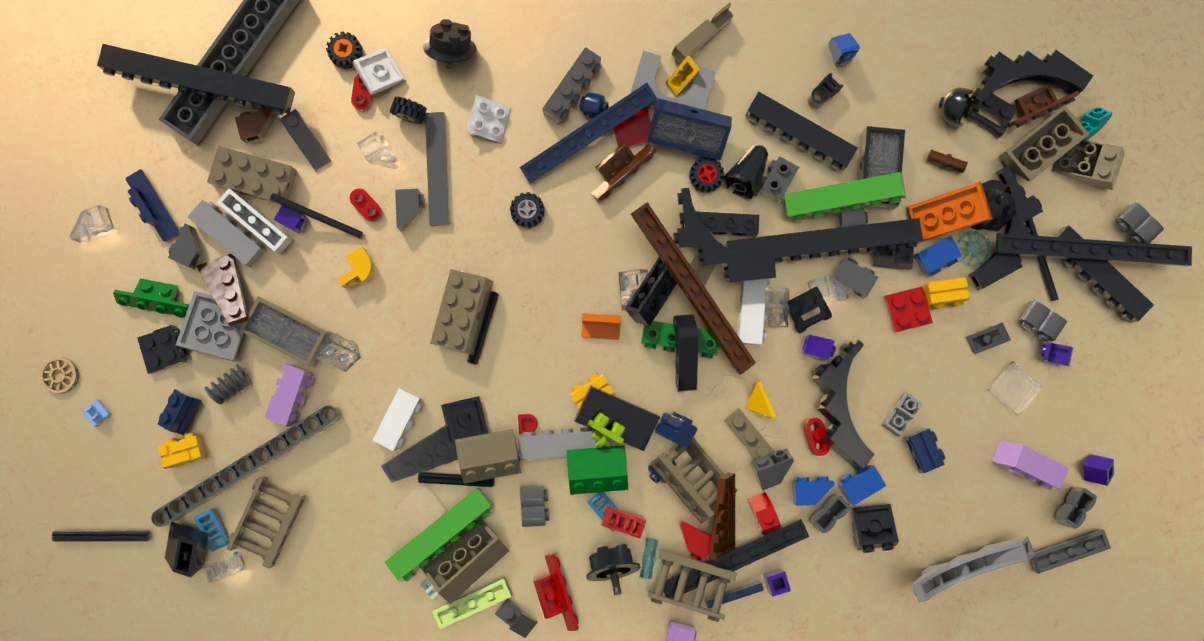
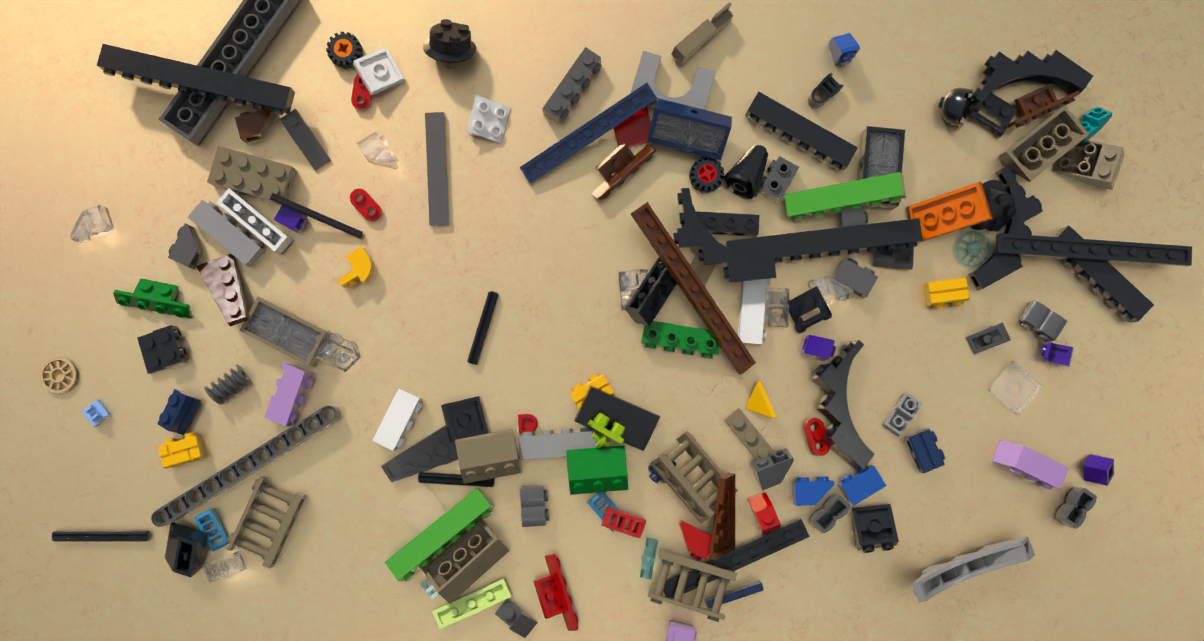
(150, 205): dark blue bracket -> none
(207, 330): light grey plate -> none
(407, 206): dark grey slope -> none
(408, 110): black wheel -> none
(461, 311): dark tan brick -> none
(527, 203): black wheel -> none
(593, 104): dark blue head -> none
(601, 326): orange panel -> none
(612, 565): black piece -> none
(676, 428): dark blue brick -> none
(683, 75): yellow slope -> none
(686, 352): black beam -> none
(777, 582): dark purple brick -> none
(908, 309): red plate -> none
(938, 255): blue brick -> none
(947, 161): reddish brown pin -> none
(1044, 266): black piece -> none
(1070, 551): dark grey plate -> none
(1139, 224): dark grey brick -> none

